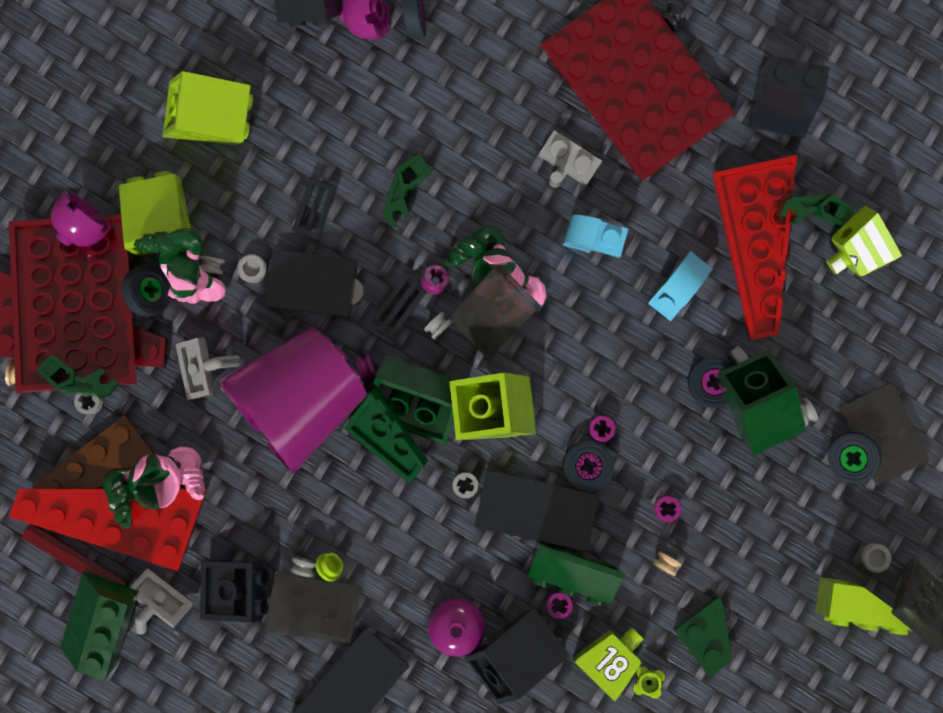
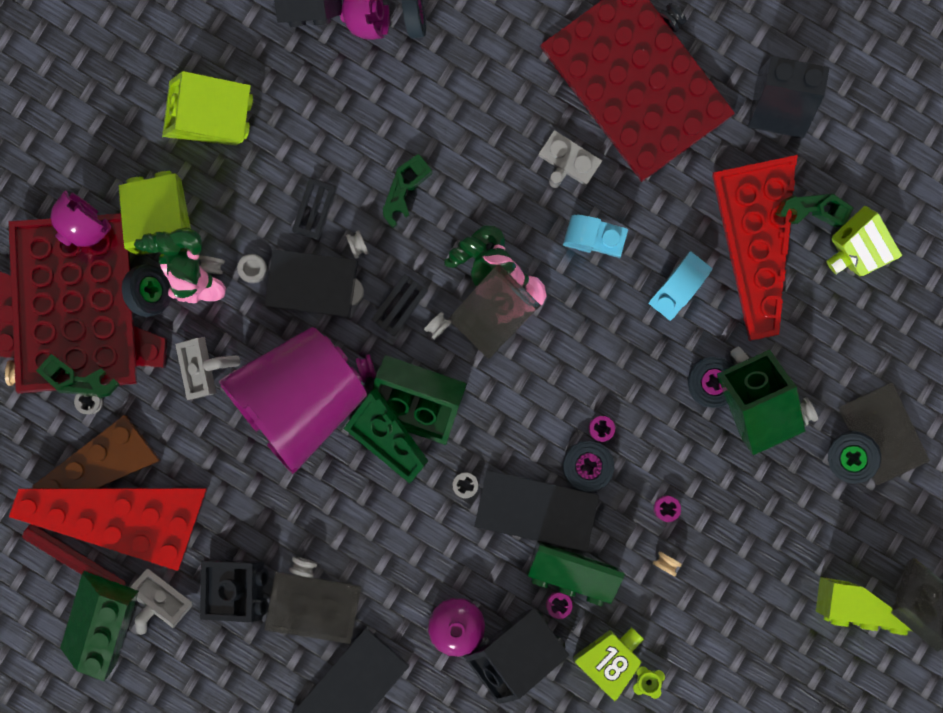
(153, 483): hair -> none
(329, 566): lime plate -> none
(357, 244): none -> light grey bush
(440, 273): magenta bush -> none
(492, 406): lime slope -> none
(707, 637): dark green wing -> none
(875, 557): light grey tile -> none

